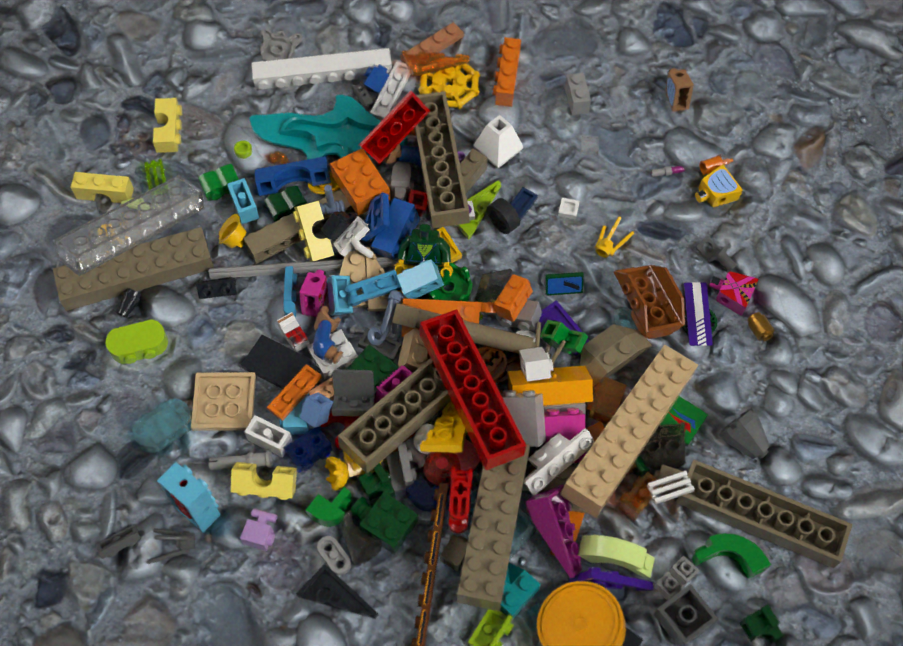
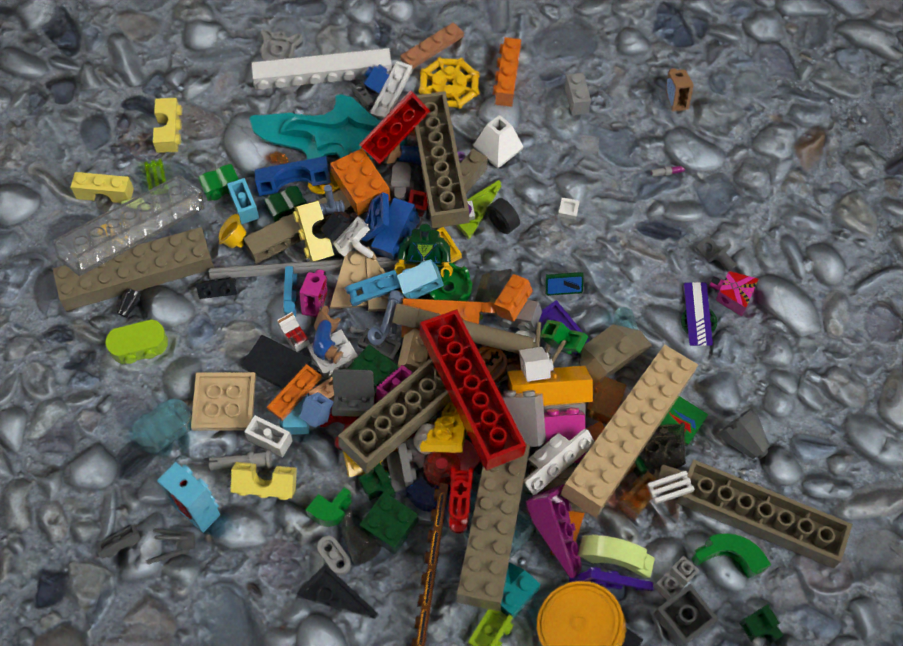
(243, 149): lime tile -> none
(258, 533): lavender brick -> none
(308, 449): clear blue brick -> none
(338, 298): medium azure slope -> none
(338, 473): yellow hair -> none
(361, 508): dark green wheel -> none
(431, 62): clear orange wing -> none
(454, 552): dark tan brick -> none
(523, 202): dark blue tile -> none
(605, 247): yellow plant -> none
(653, 298): dark orange slope -> none
(711, 164): orange piece -> none
(718, 188): torso -> none
(760, 326): pearl gold brick -> none

